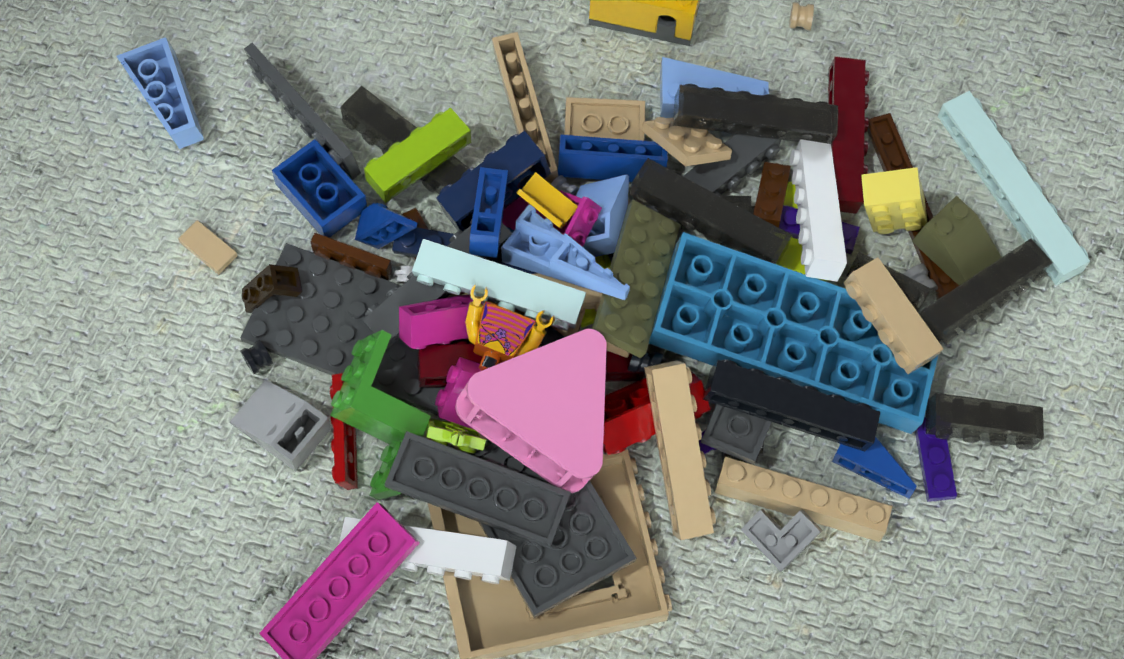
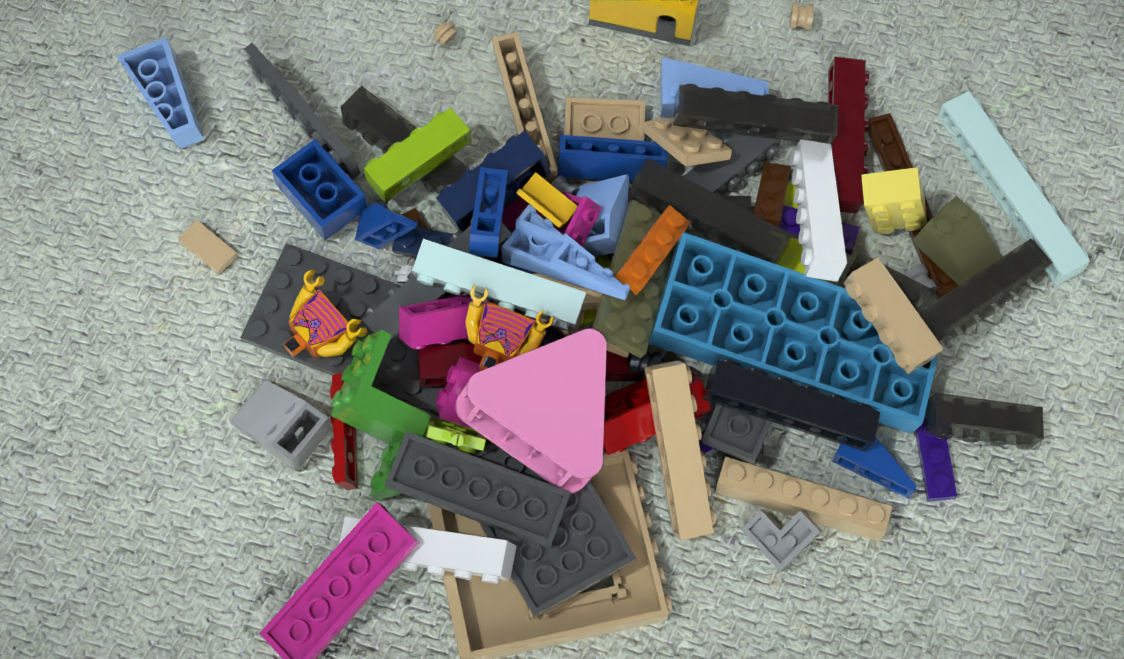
(256, 356): black wheel -> none
(269, 282): dark brown bracket -> none
(319, 324): none -> torso
(351, 256): reddish brown plate -> none
(445, 33): none -> tan plate
(652, 249): none -> orange plate

